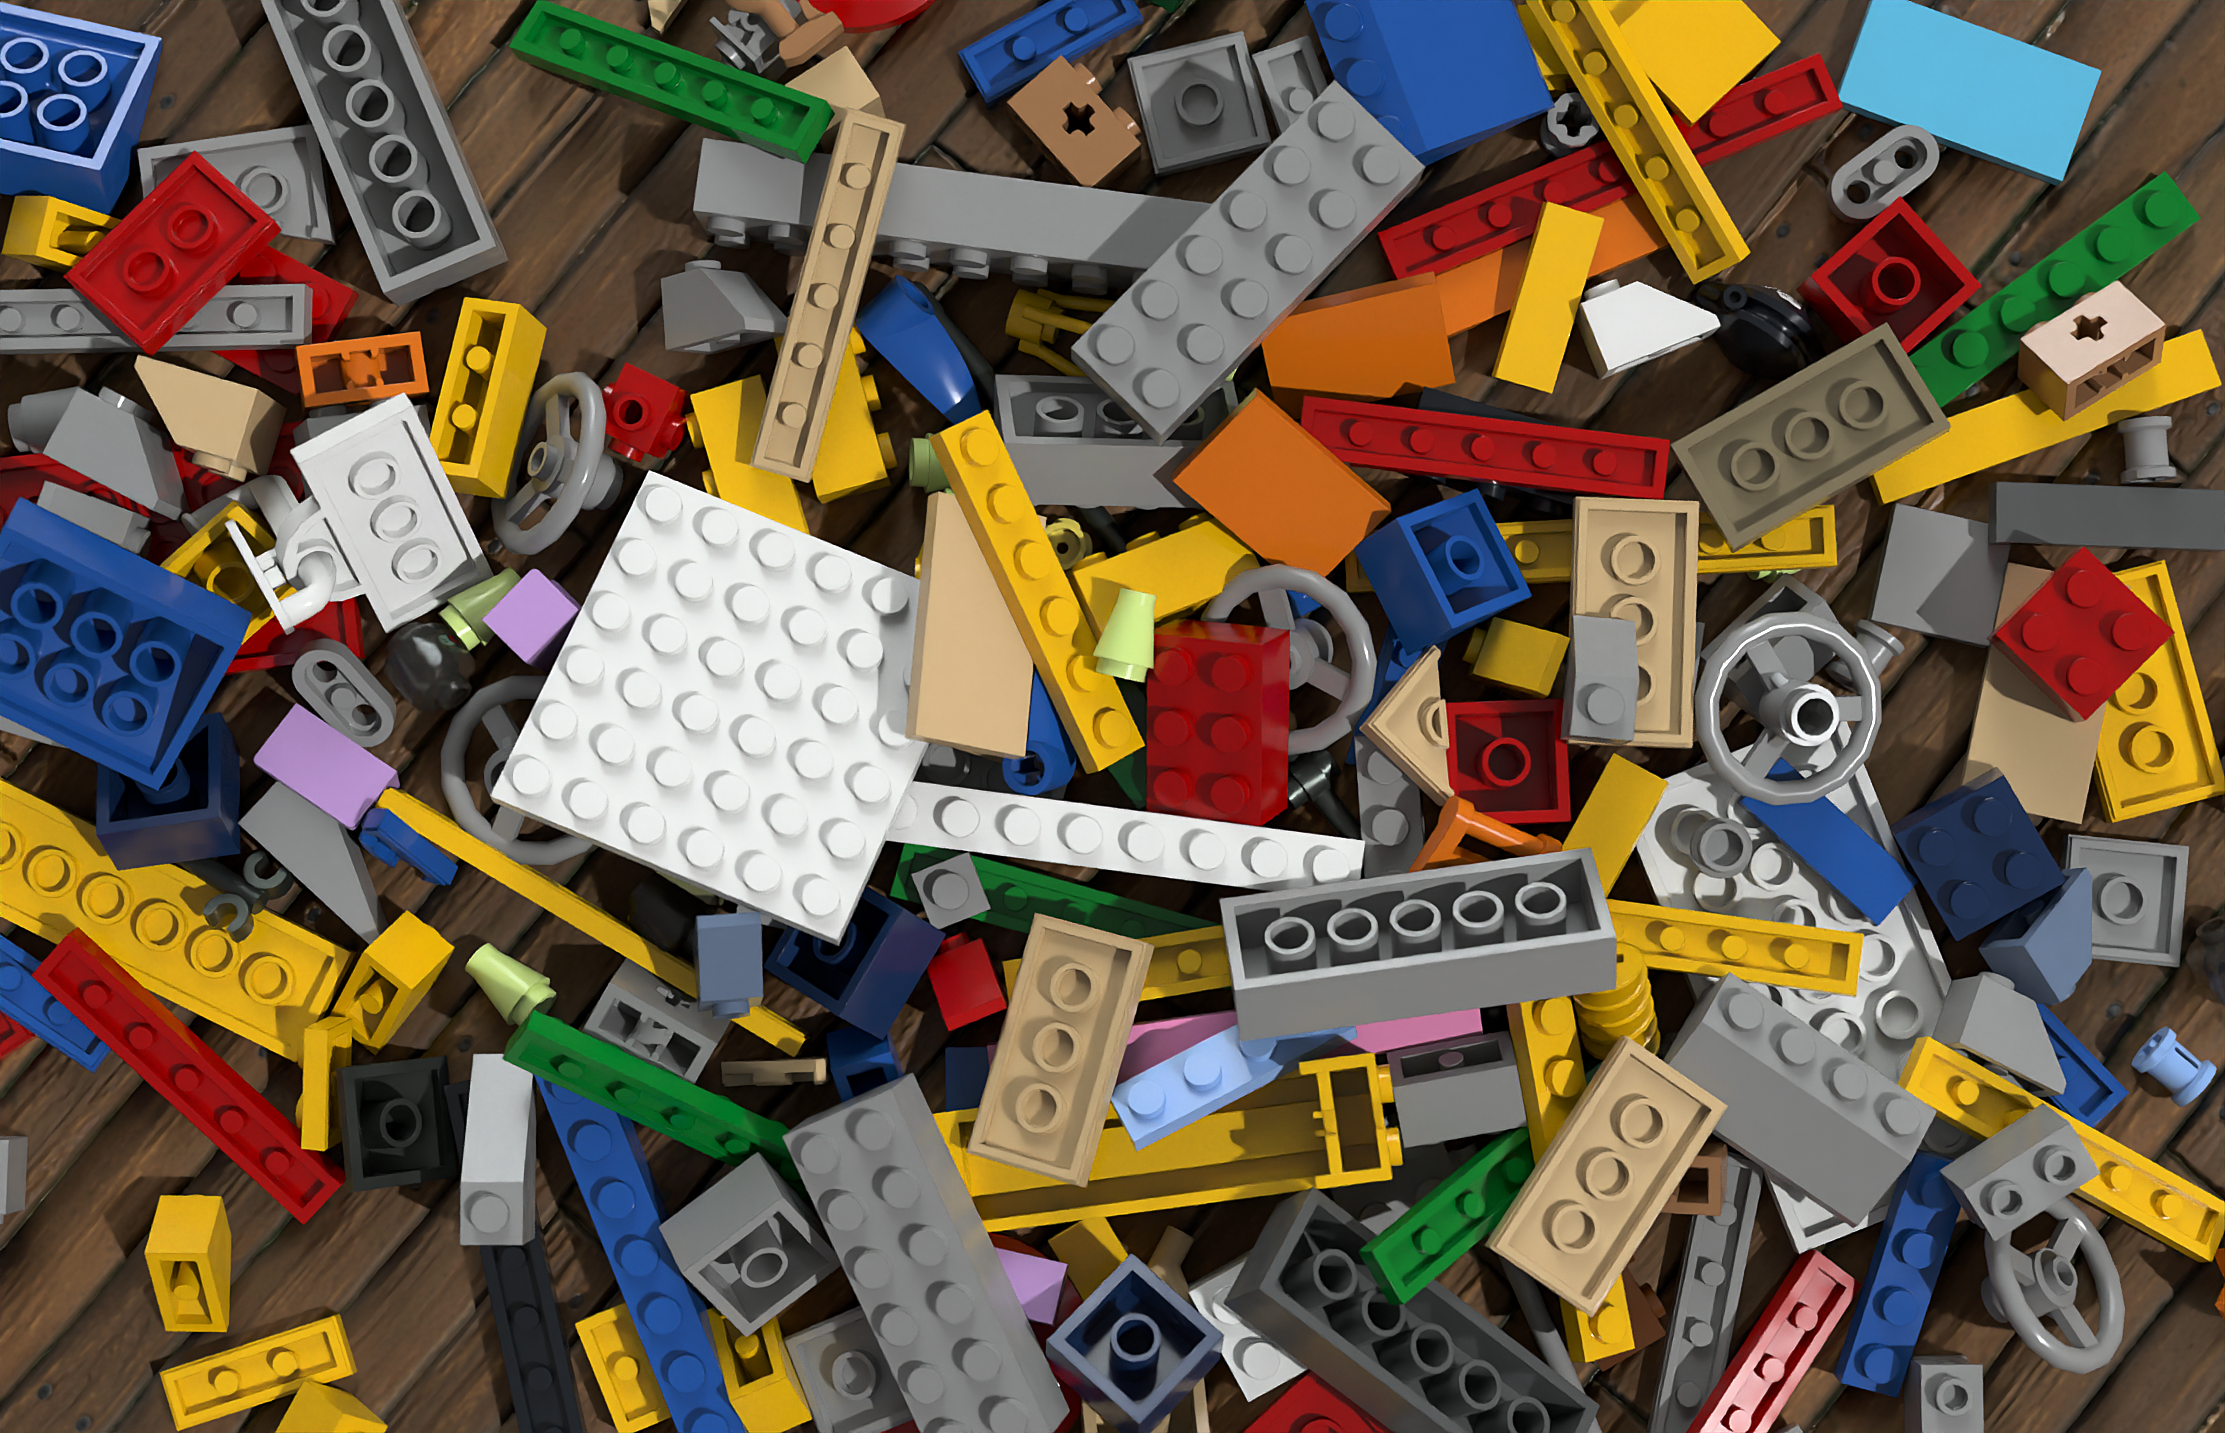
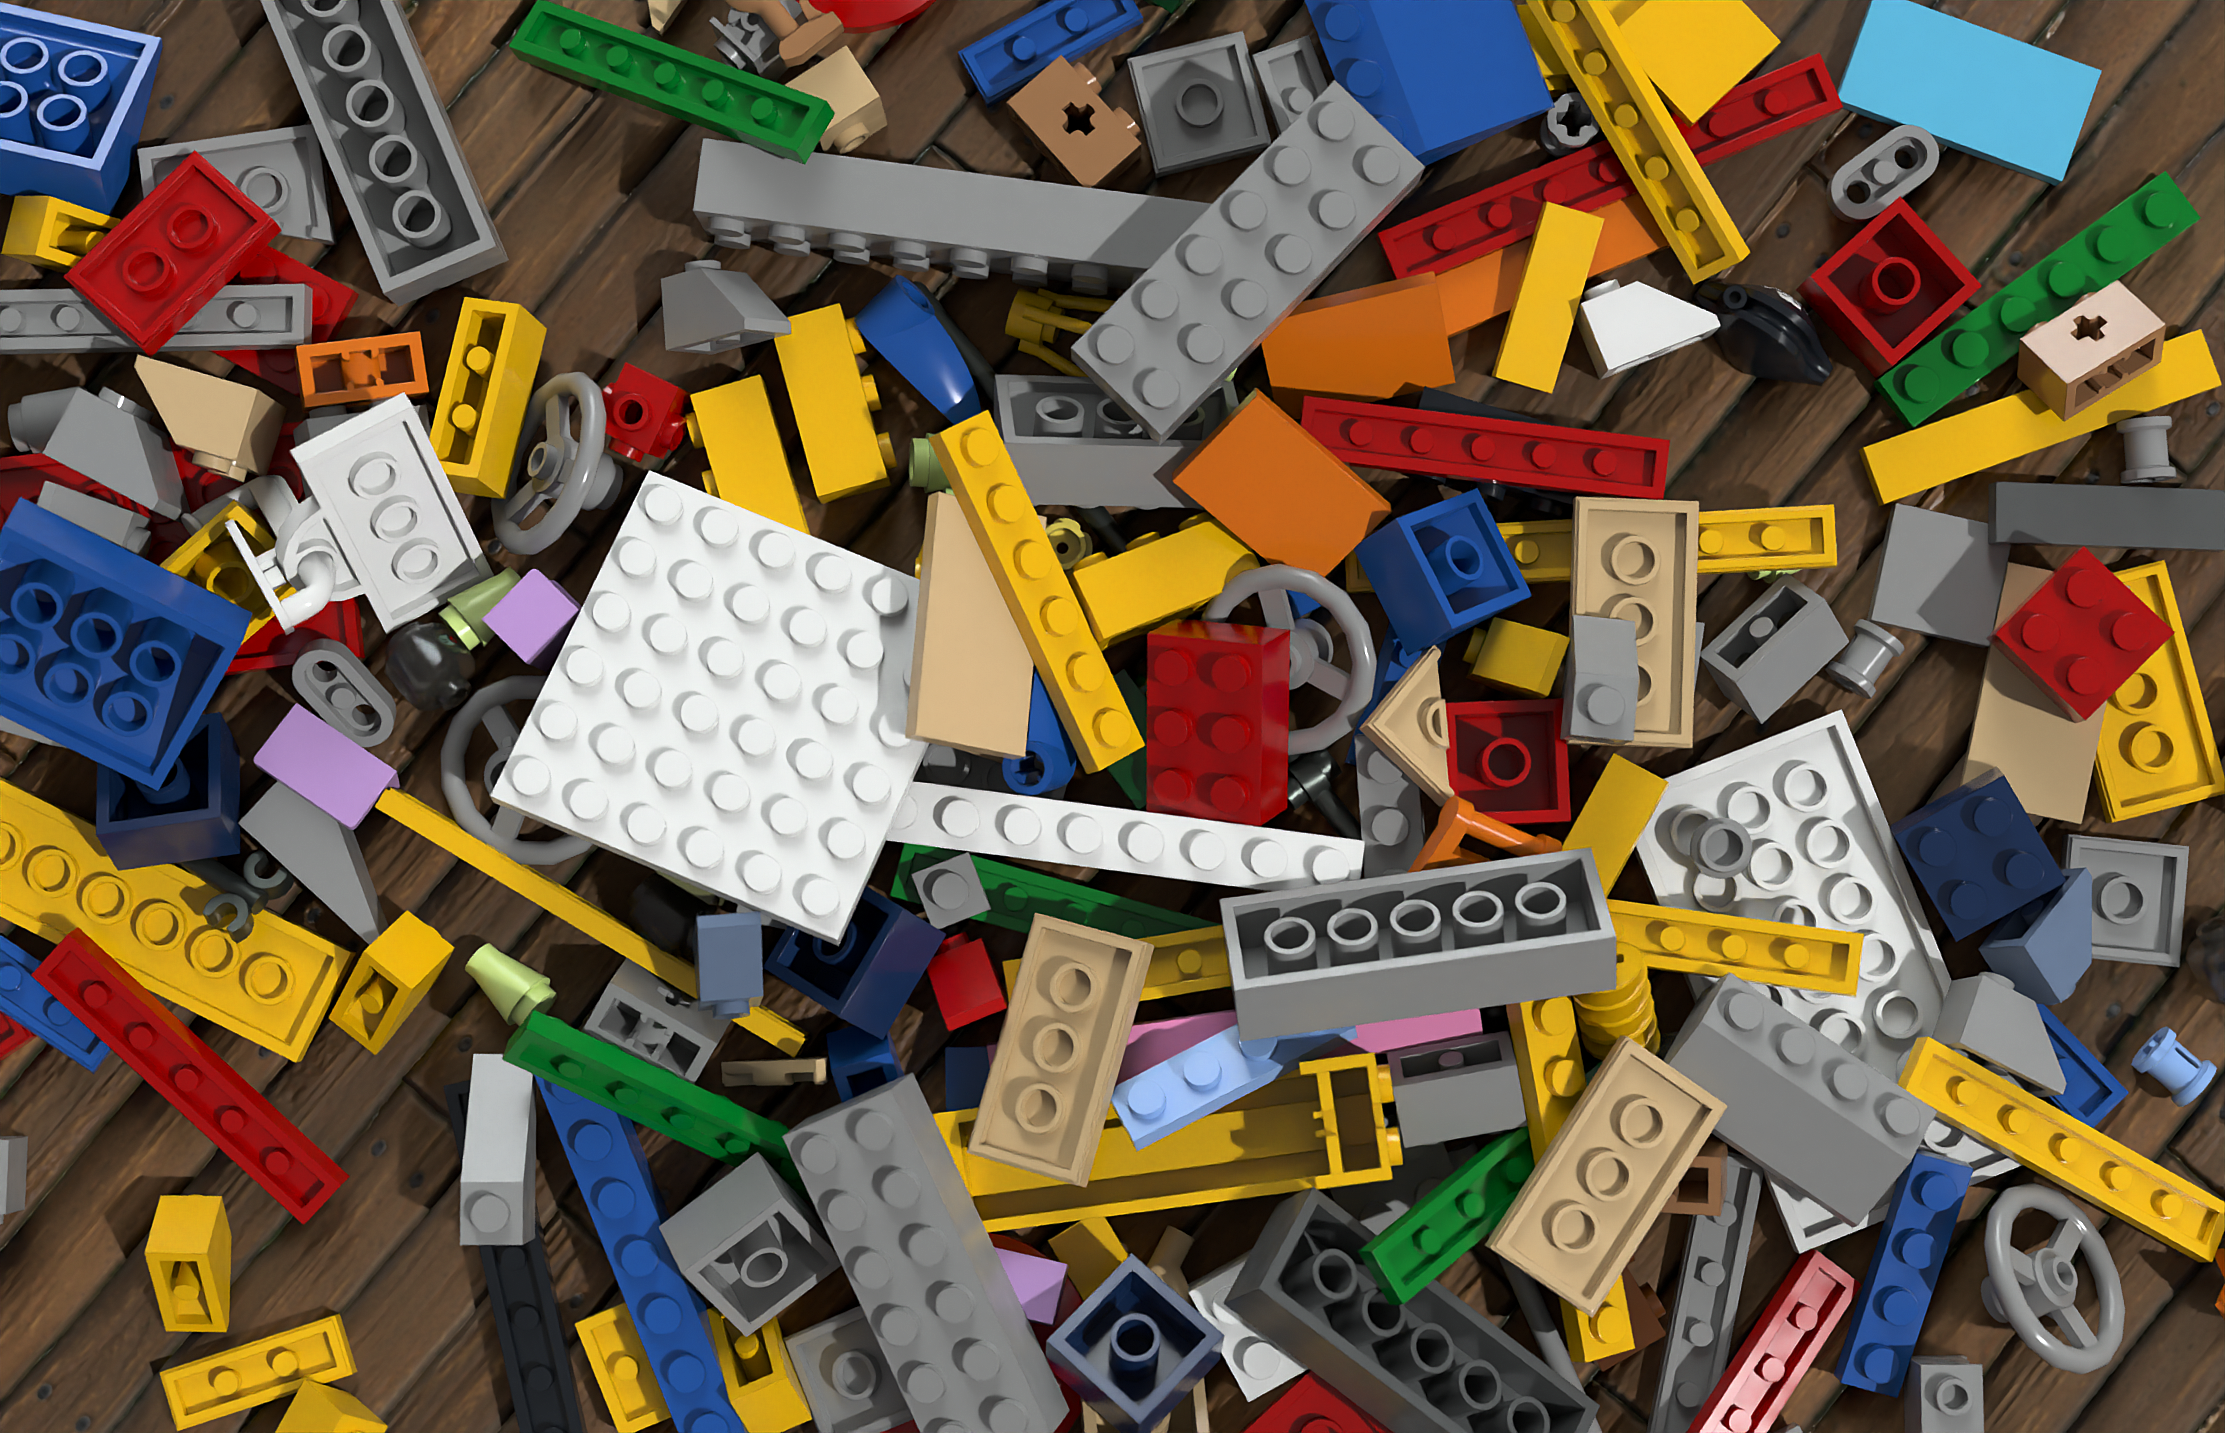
(319, 1053): yellow plate -> none
(392, 839): blue tile -> none
(396, 1123): pearl dark grey slope -> none
(828, 294): tan tile -> none
(1128, 638): yellowish green cone -> none
(1789, 709): light grey piece -> none
(1810, 437): dark tan plate -> none
(1834, 849): blue tile -> none
(2020, 1171): light grey hinge -> none

